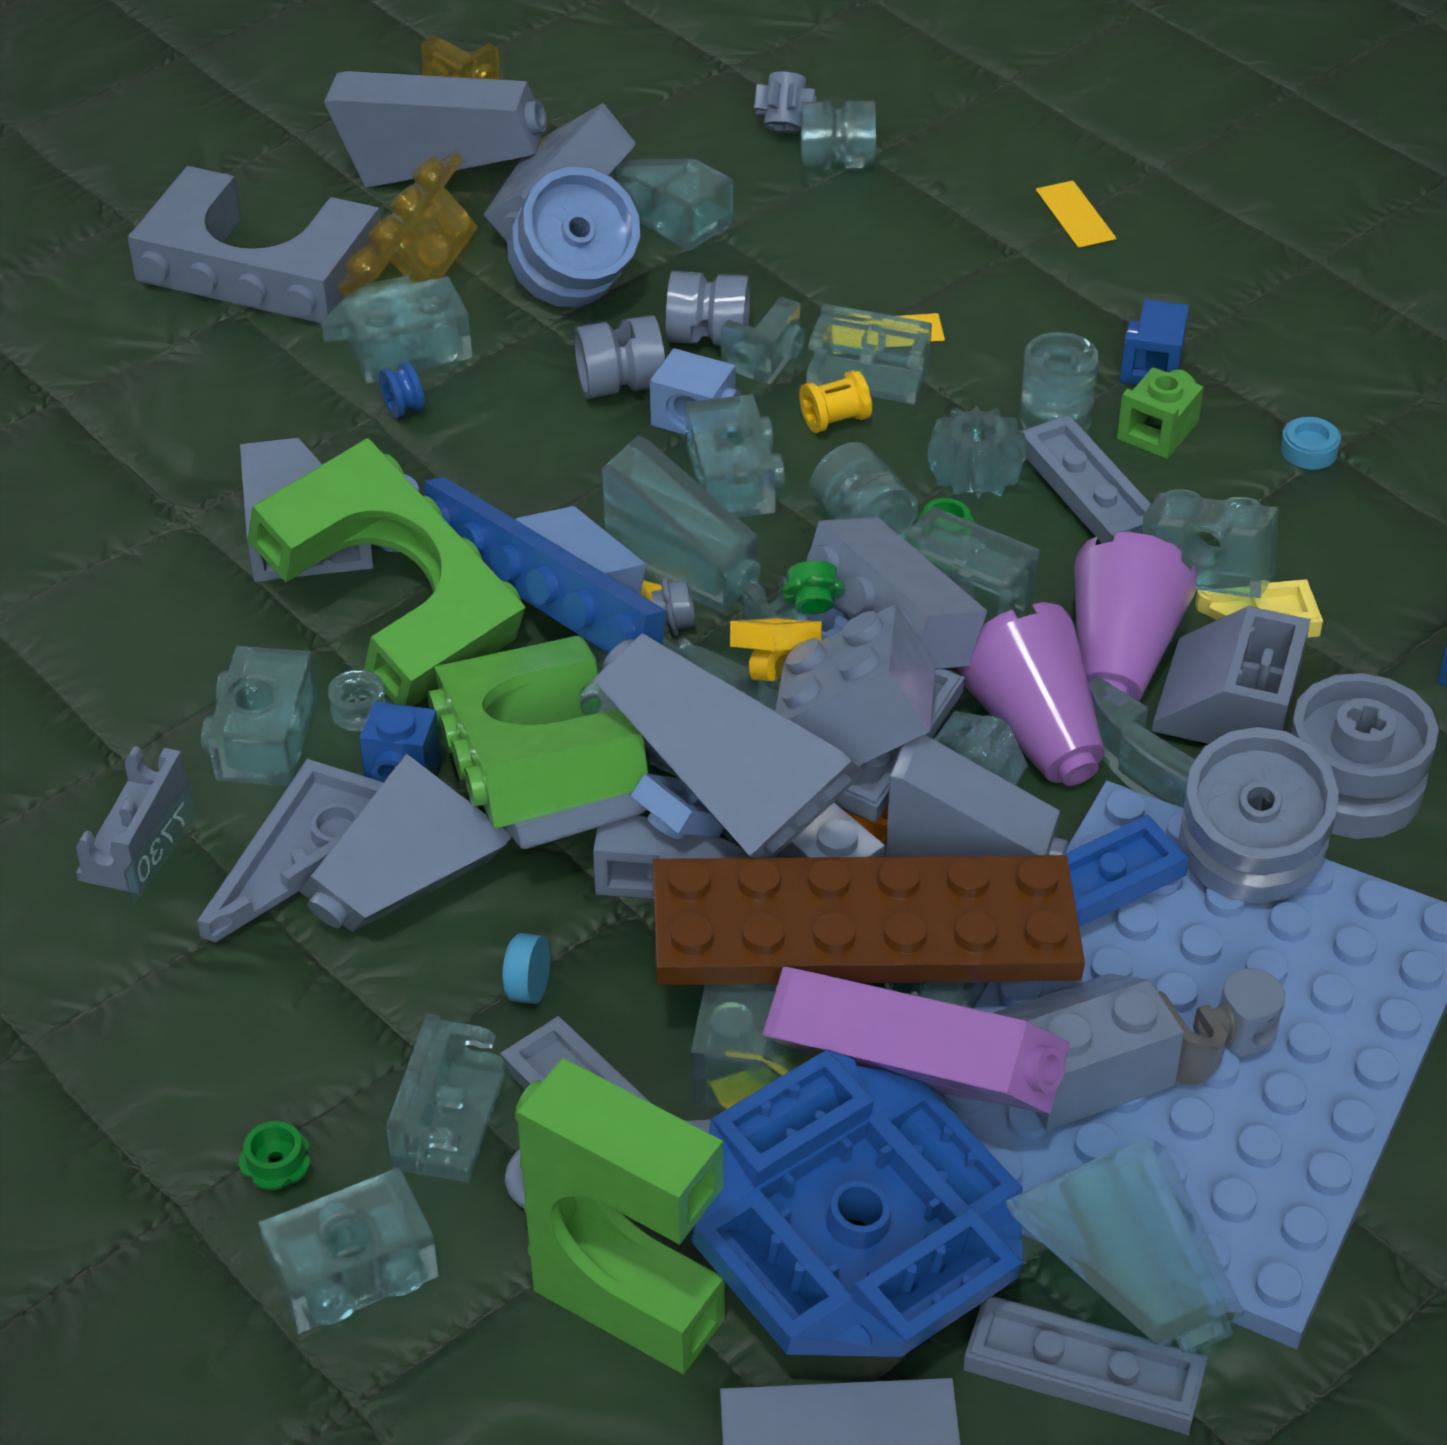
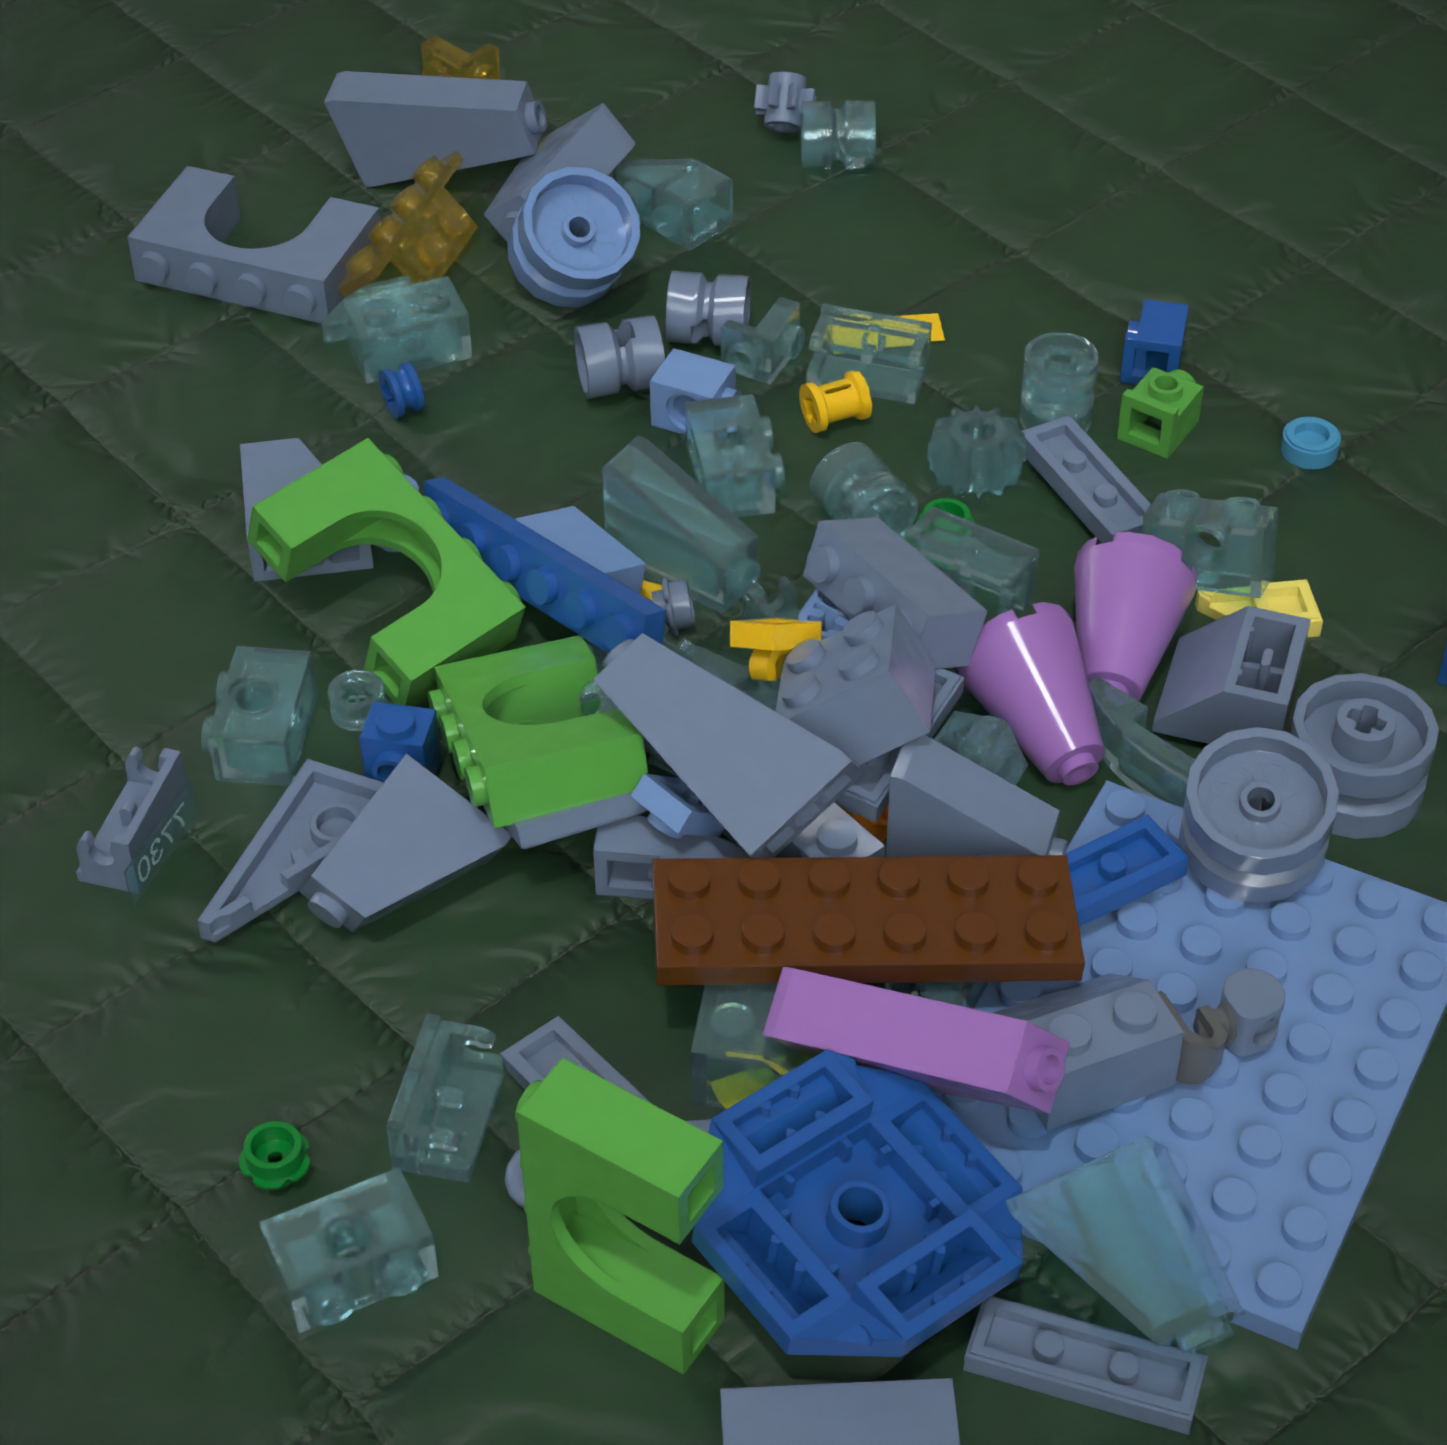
(526, 968): dark azure tile -> none
(812, 586): green plate -> none
(1076, 214): yellow sticker -> none

